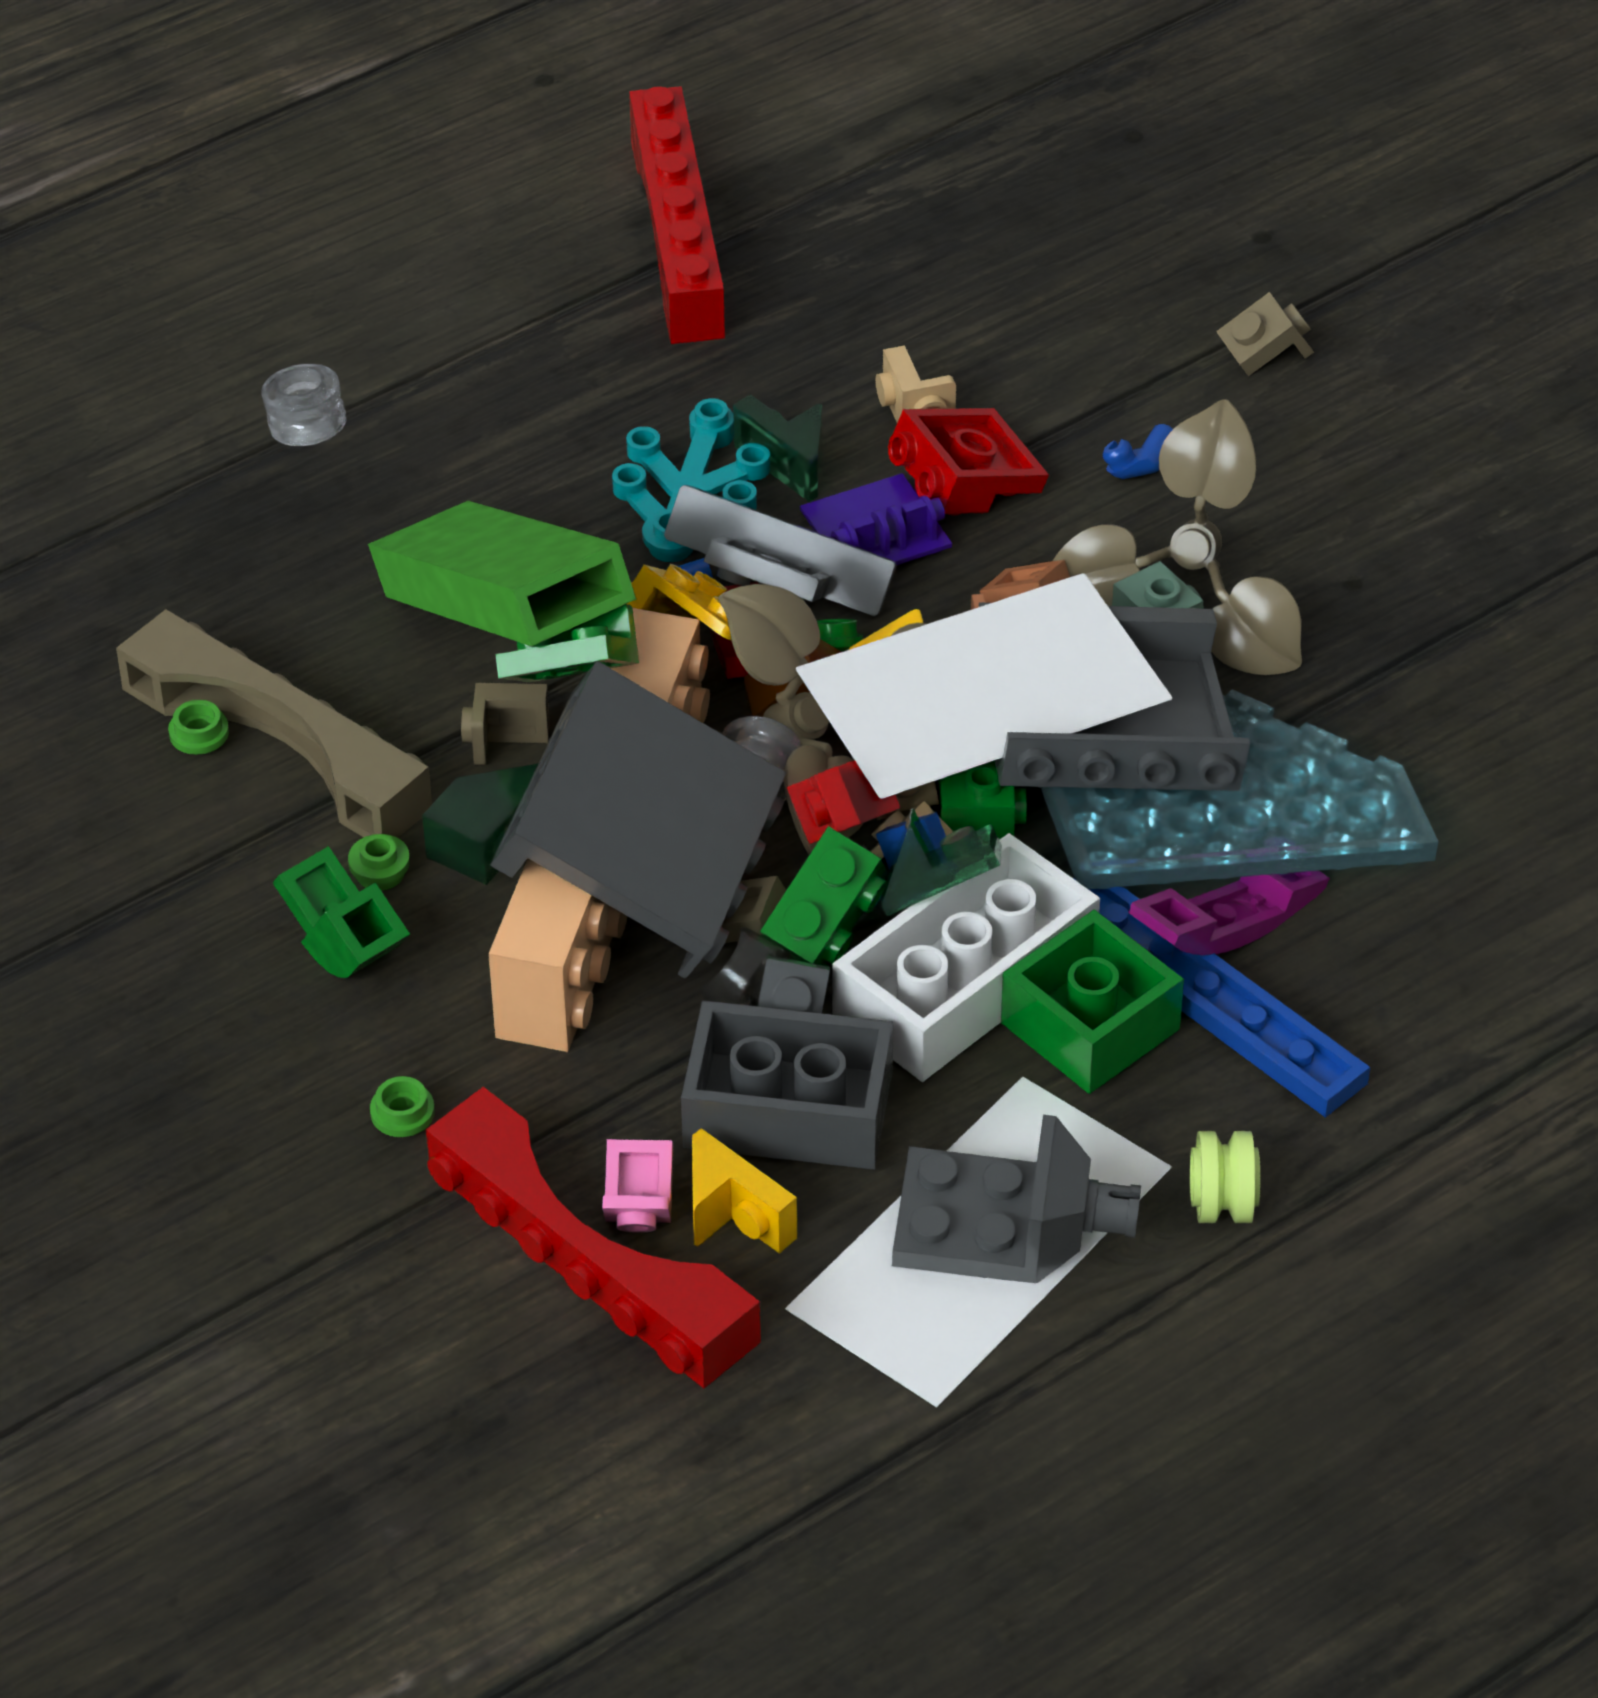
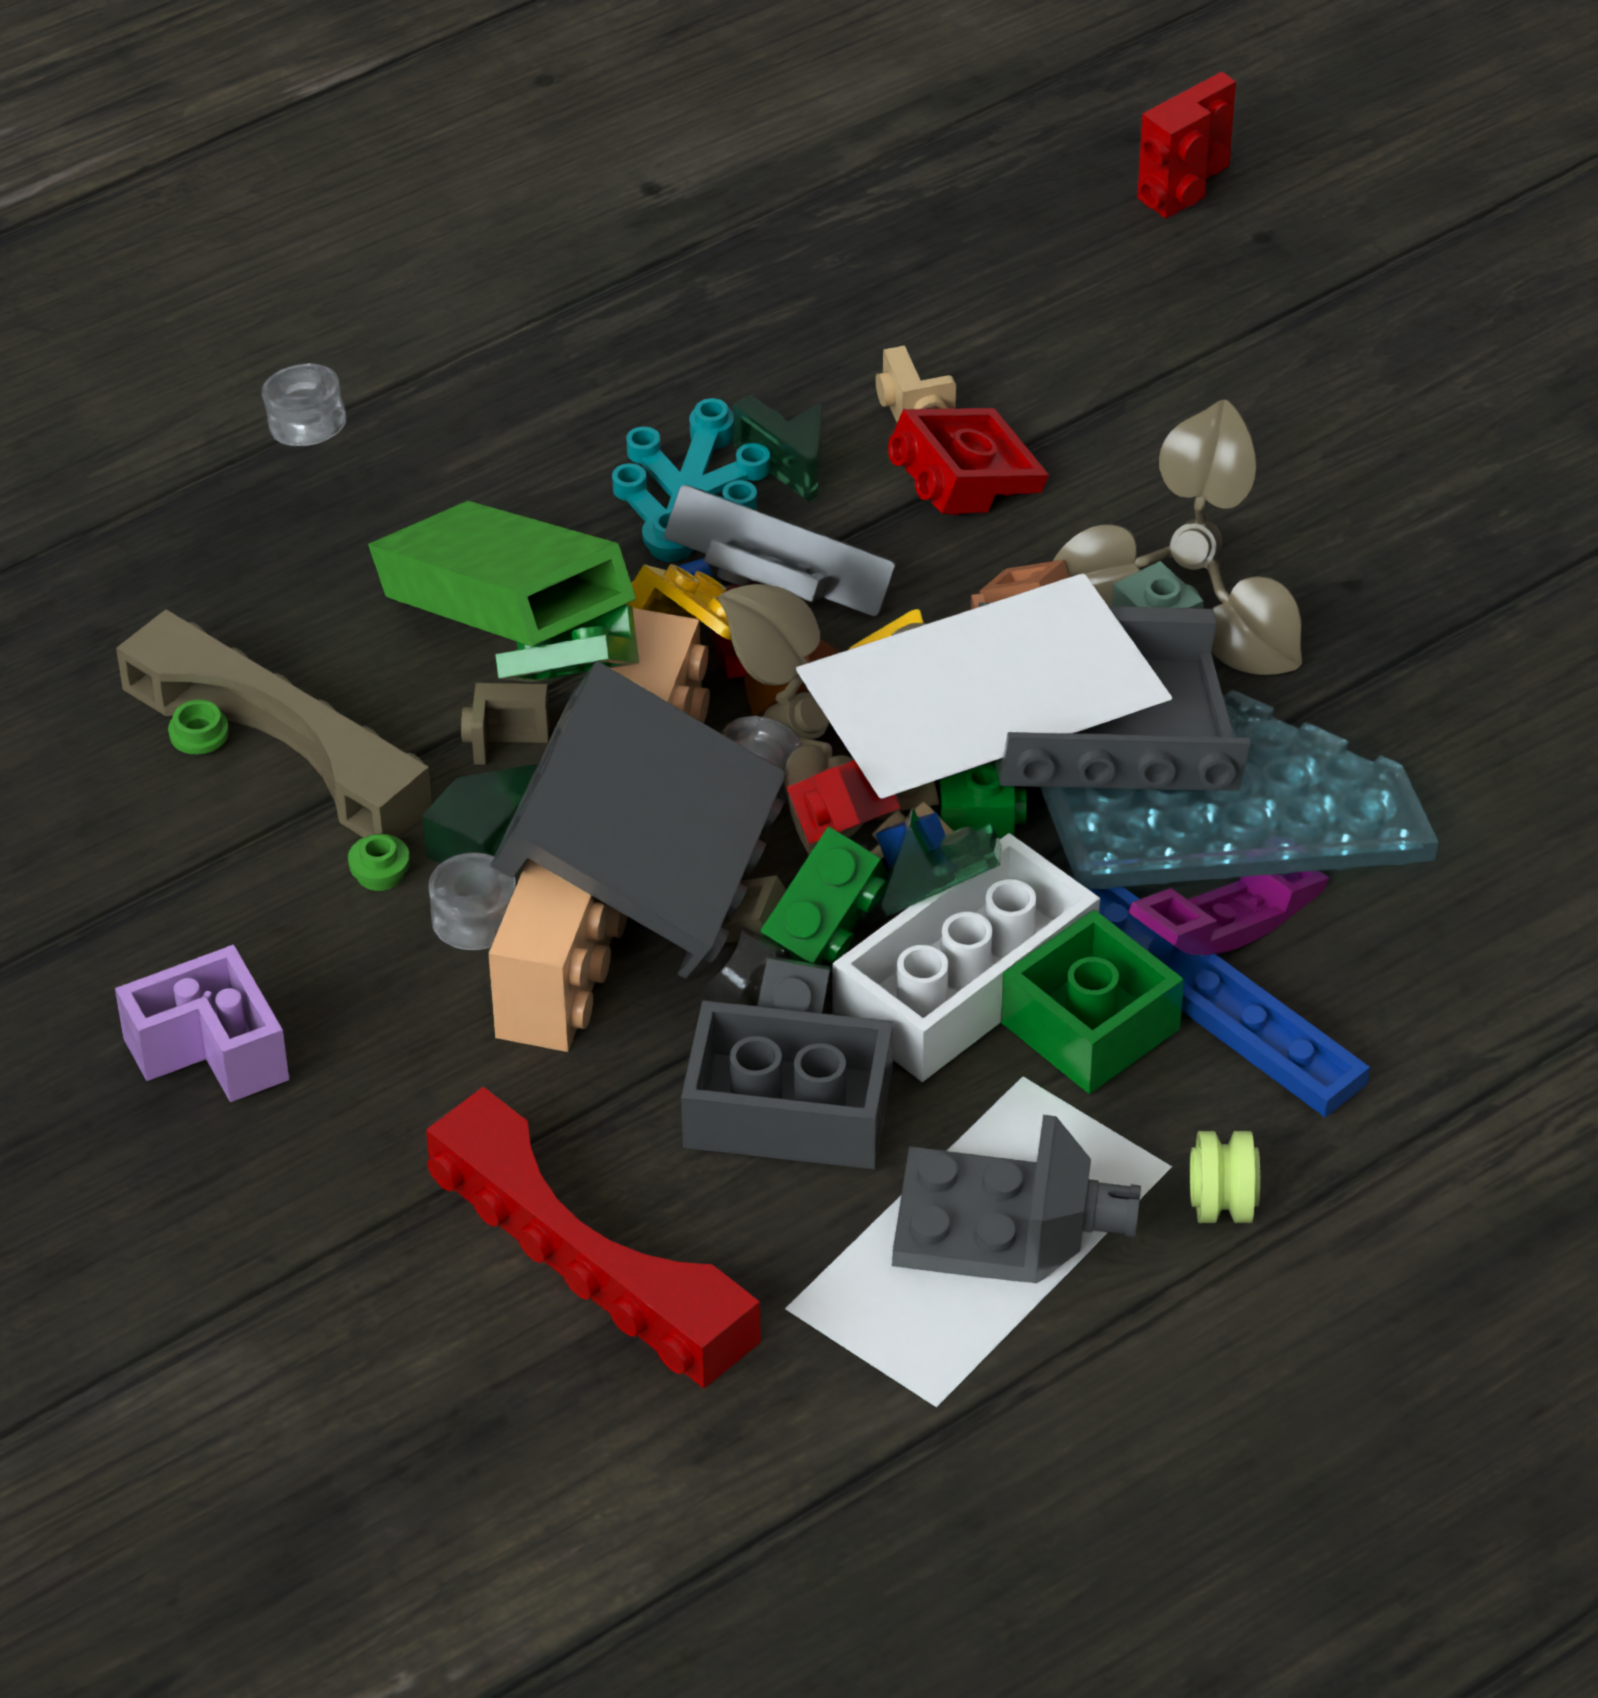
(203, 1013): none -> lavender brick
(341, 924): green brick -> none
(402, 1107): bright green plate -> none
(469, 900): none -> clear wheel
(638, 1184): bright pink bracket -> none
(679, 215): red arch -> none
(736, 1190): yellow slope -> none
(839, 633): green plate -> none
(882, 519): dark purple hinge -> none
(1130, 463): blue arm -> none
(1185, 145): none -> red plate
(1264, 333): dark tan bracket -> none

